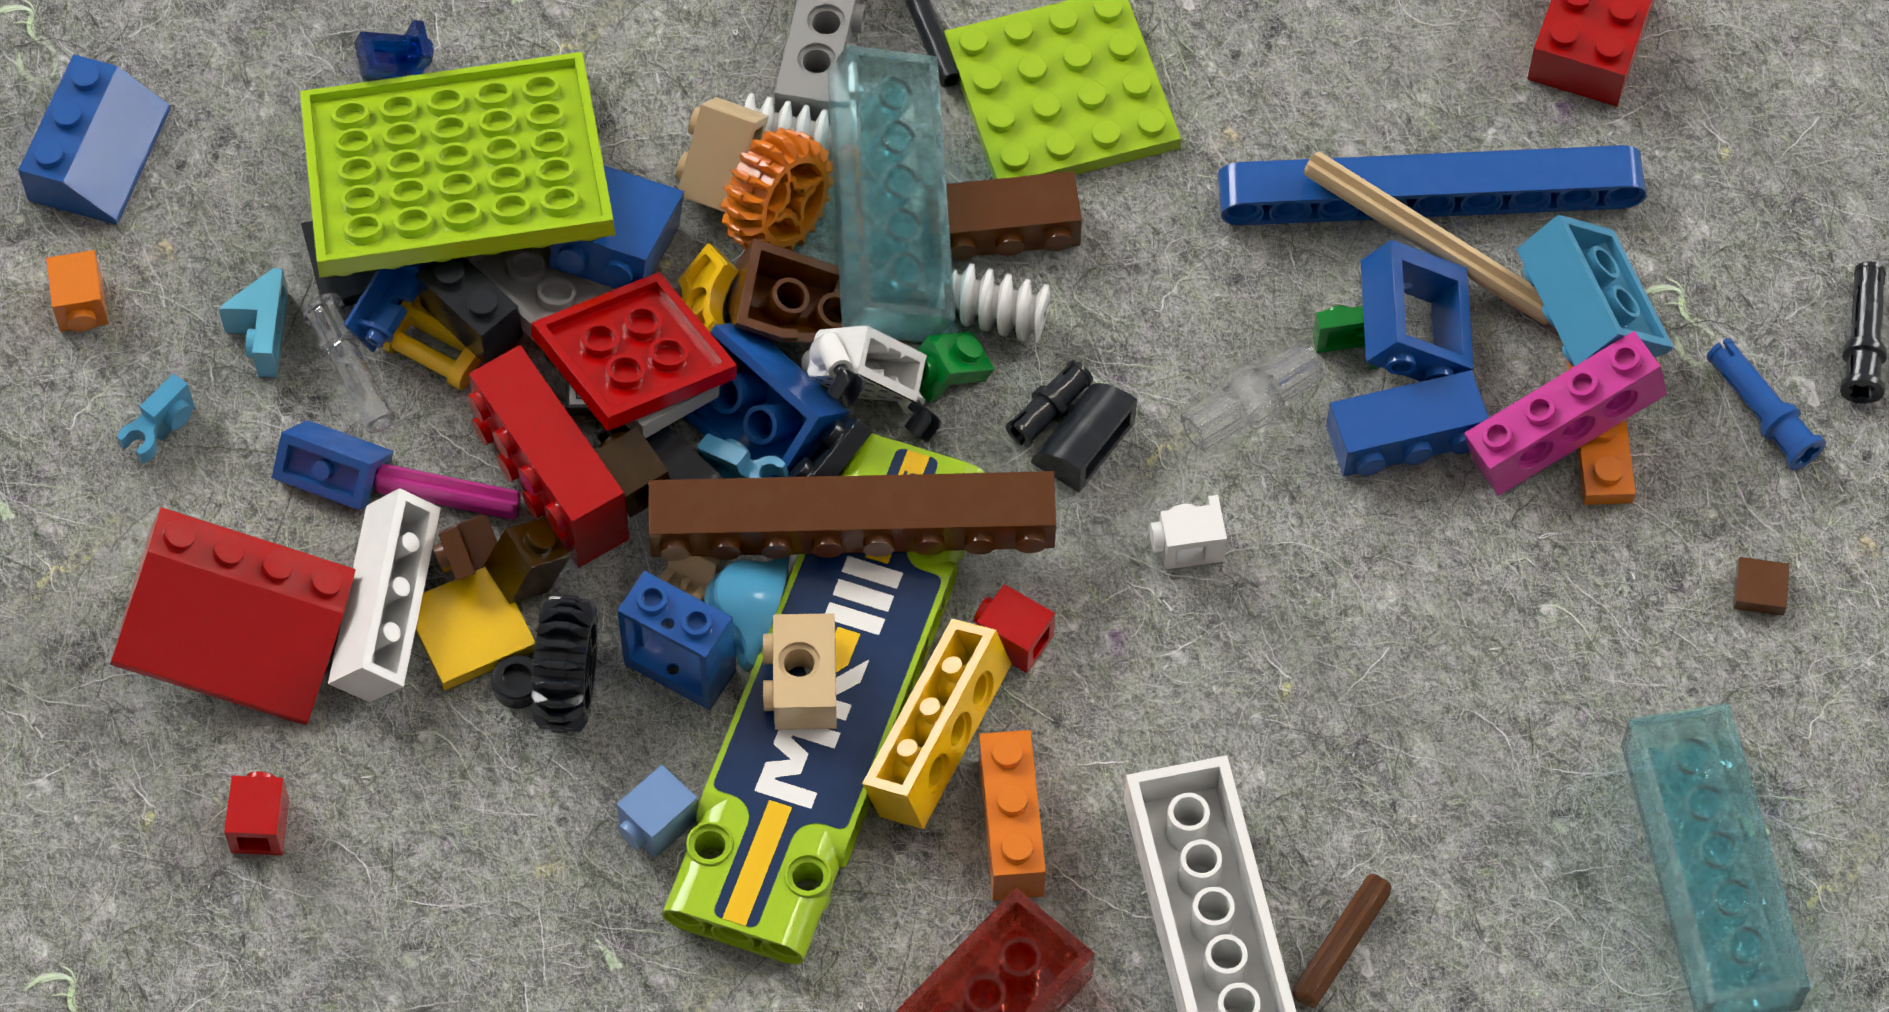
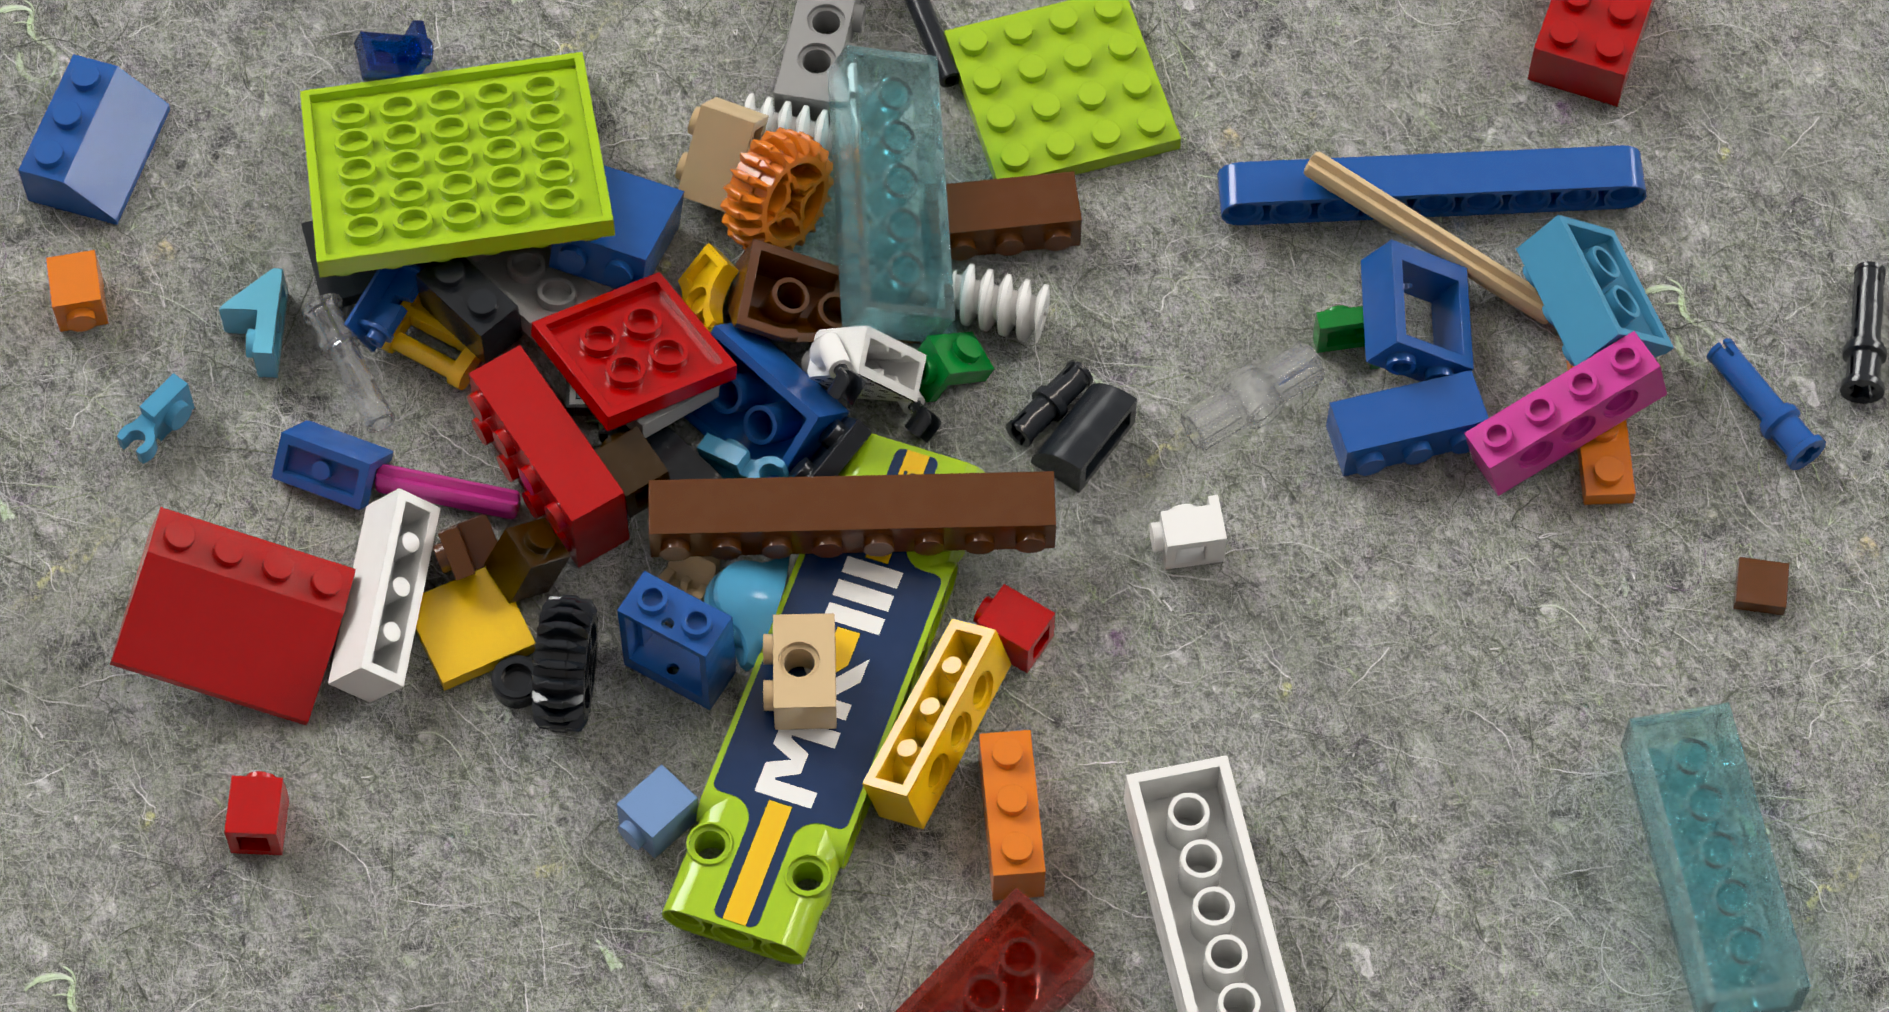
(1342, 940): reddish brown axle -> none

